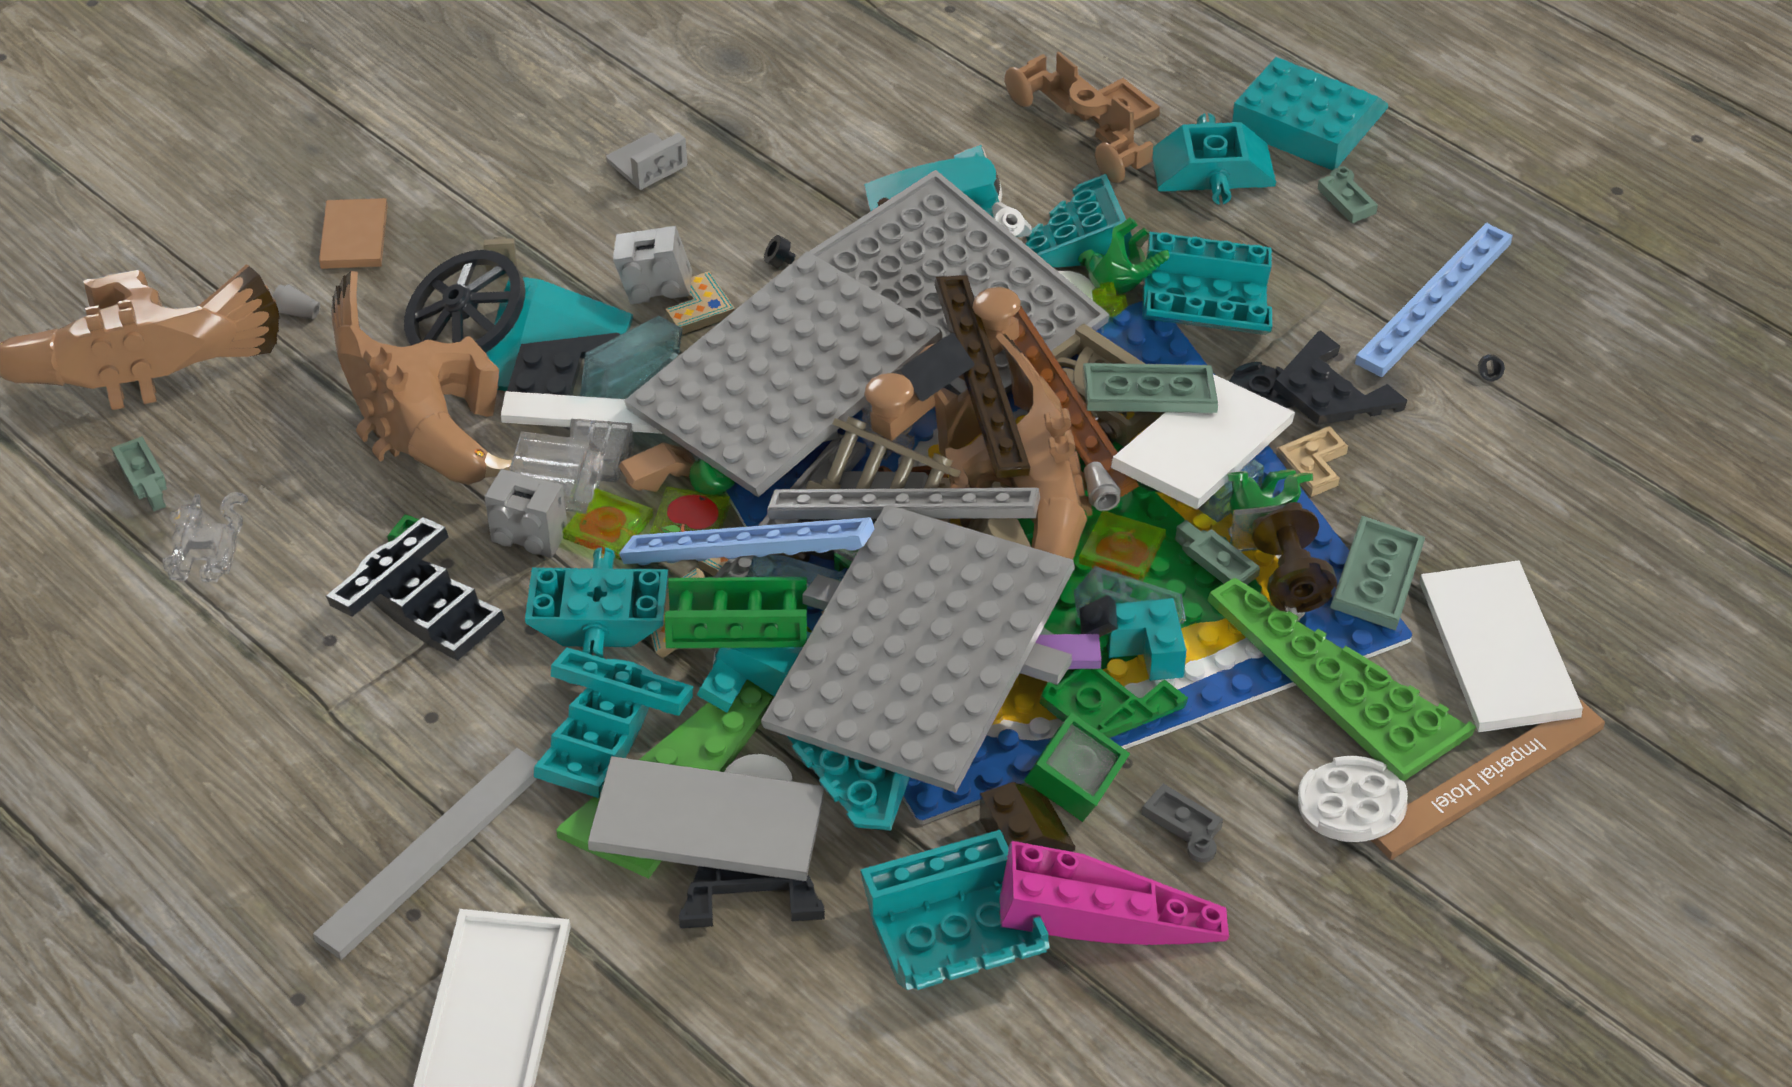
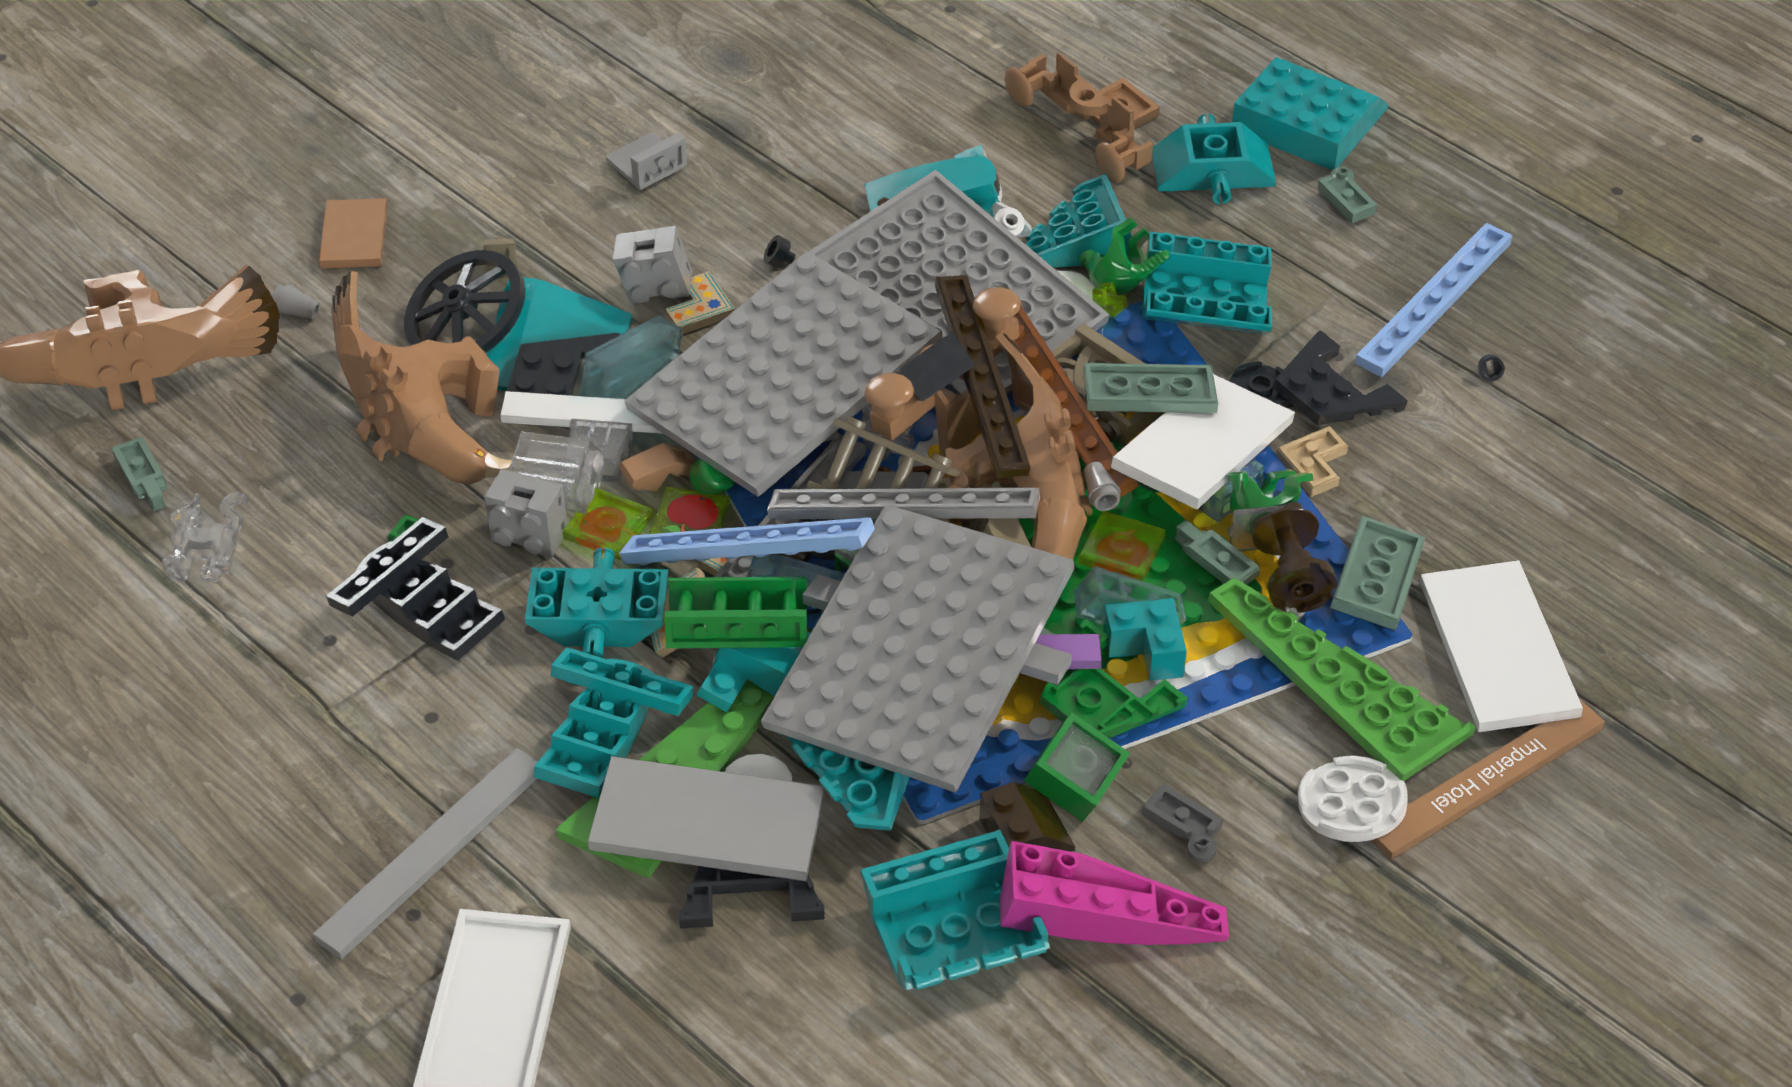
(1099, 616): black plate -> none

